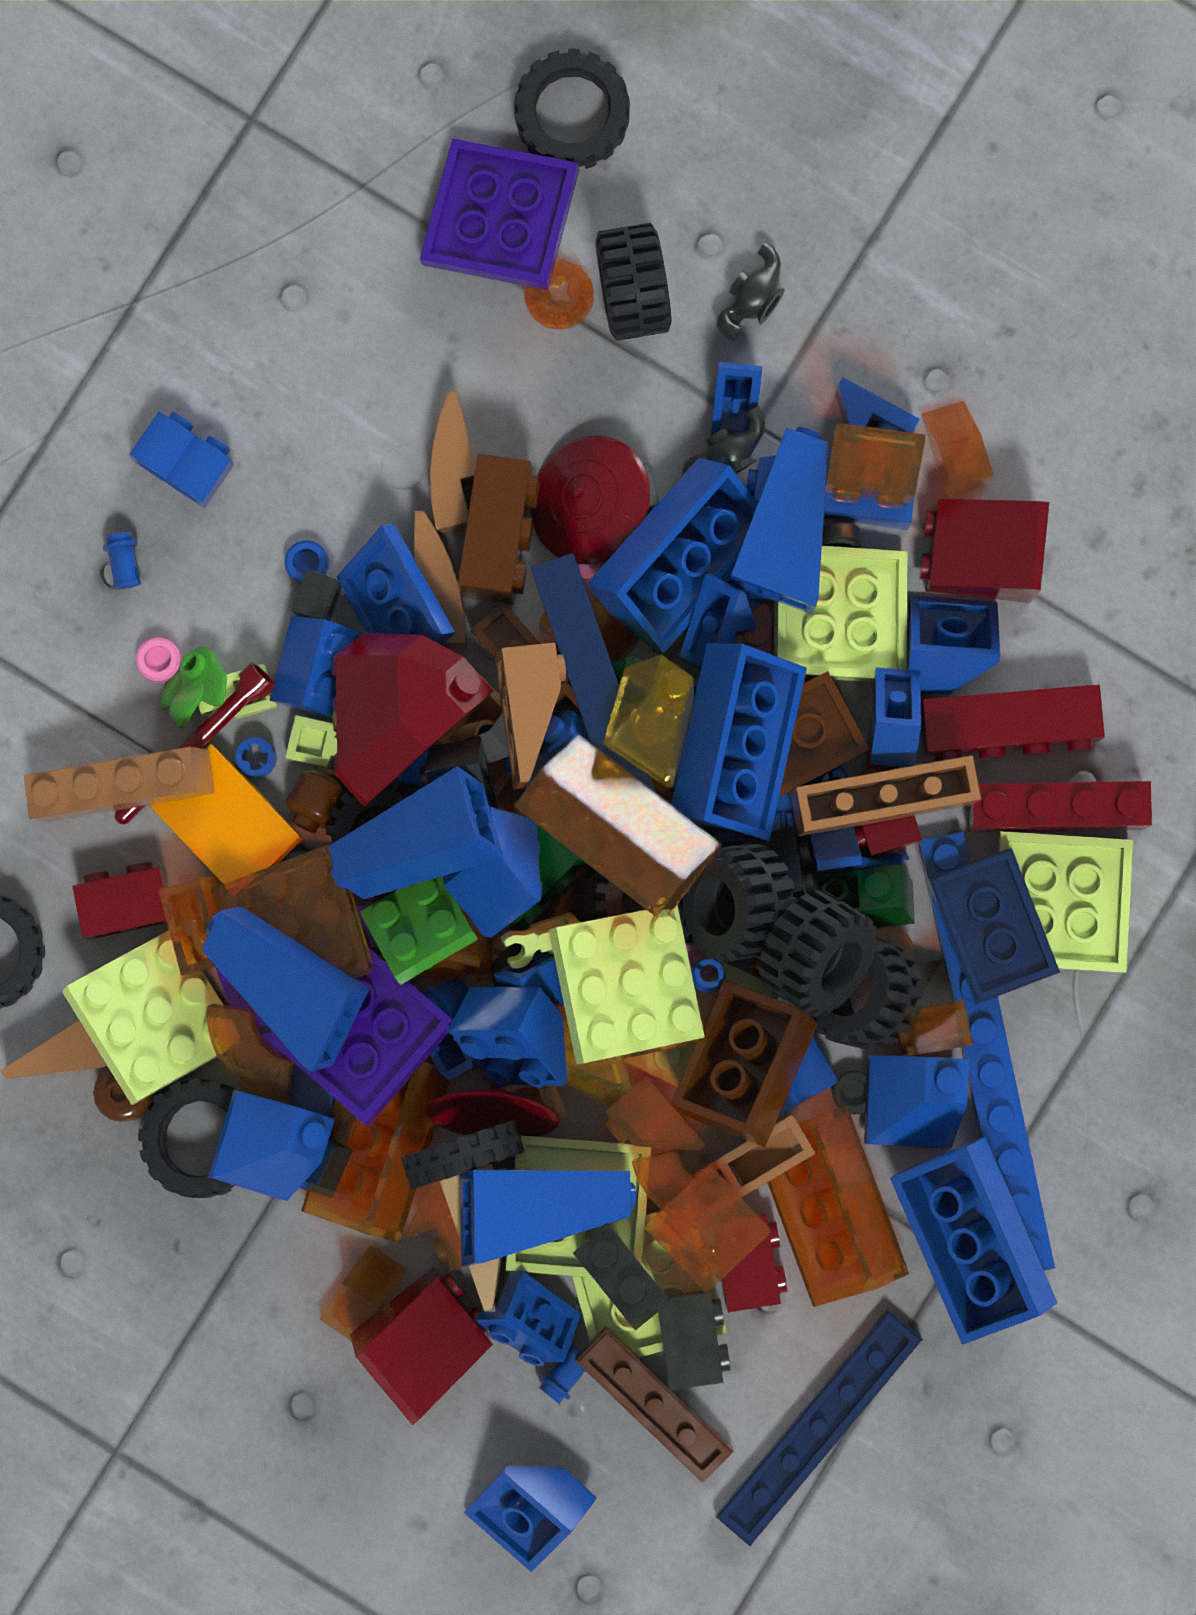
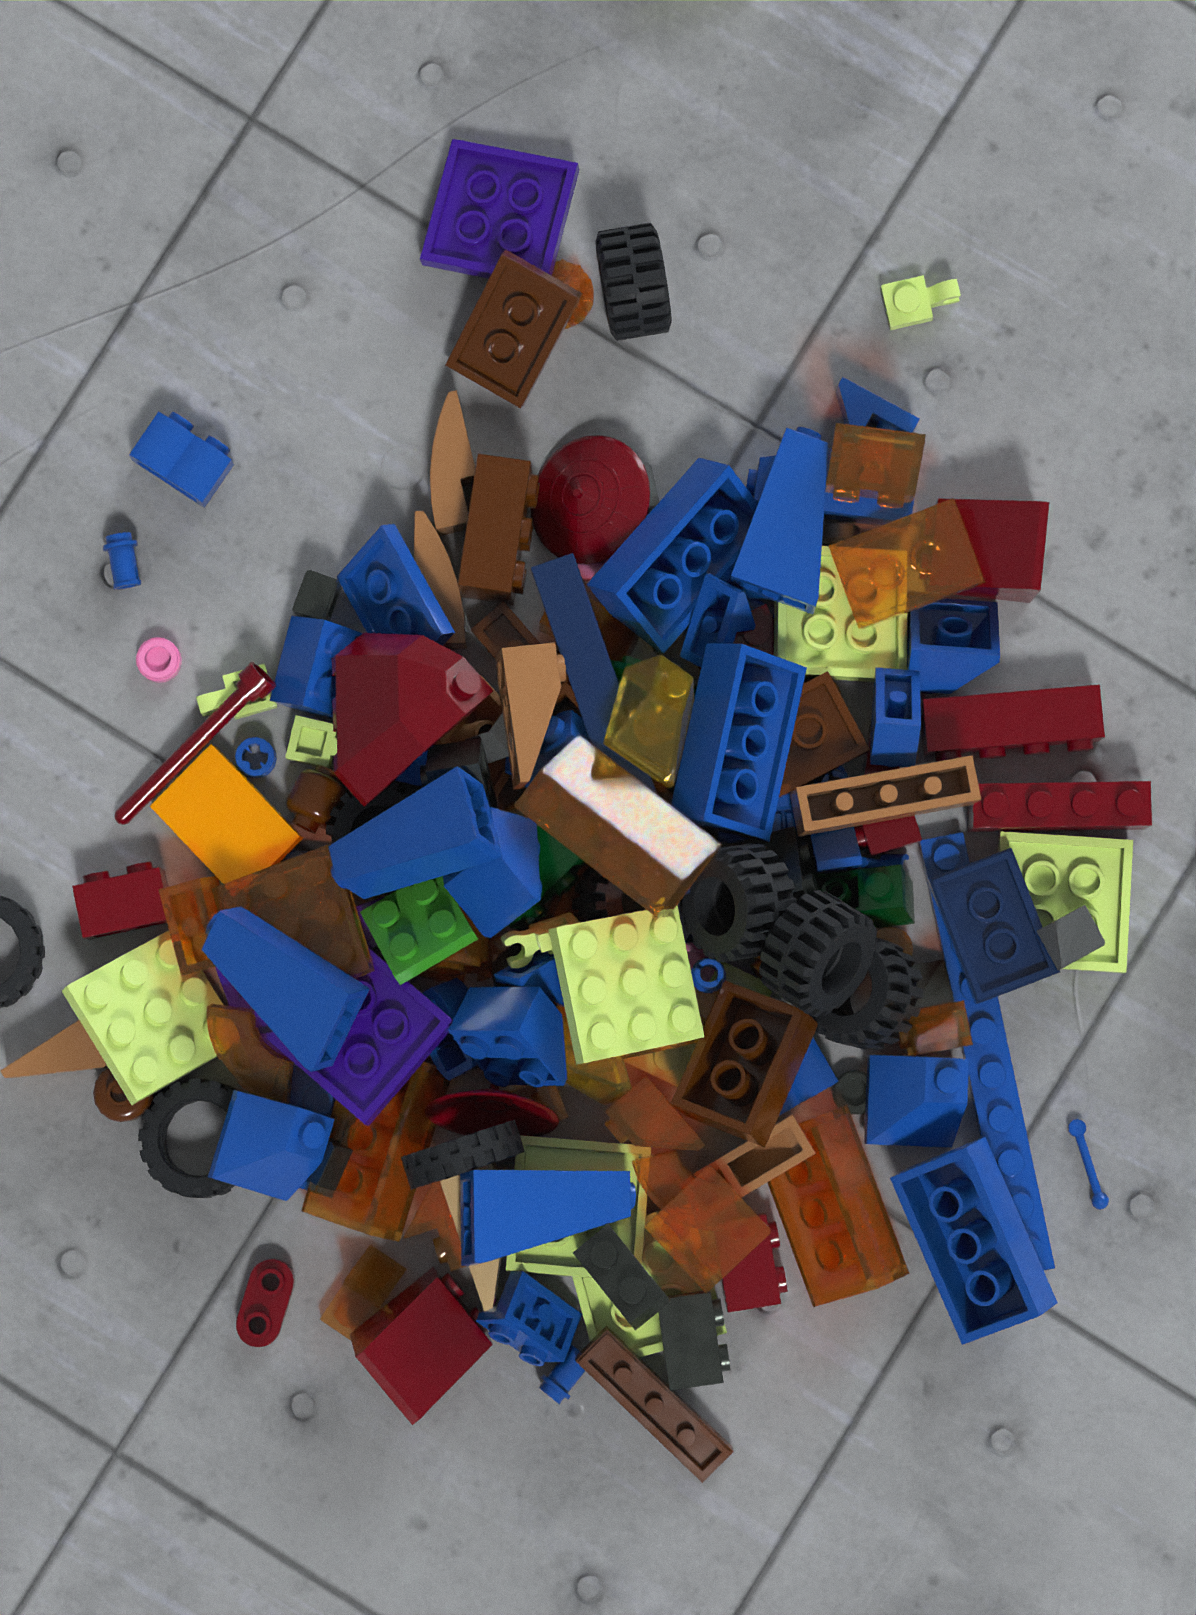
(119, 784): medium nougat brick -> none
(197, 681): bright green plate -> none
(265, 1303): none -> dark red plate
(304, 557): blue tile -> none
(513, 329): none -> reddish brown plate
(531, 1510): blue slope -> none
(572, 65): black tyre -> none
(734, 448): pearl dark grey piece -> none
(735, 395): blue slope -> none
(754, 294): pearl dark grey piece -> none
(818, 1427): dark blue tile -> none
(907, 564): none -> clear orange tile
(910, 301): none -> yellowish green plate
(957, 448): clear orange slope -> none
(1071, 937): none -> dark grey slope
(1077, 1129): none -> blue hinge

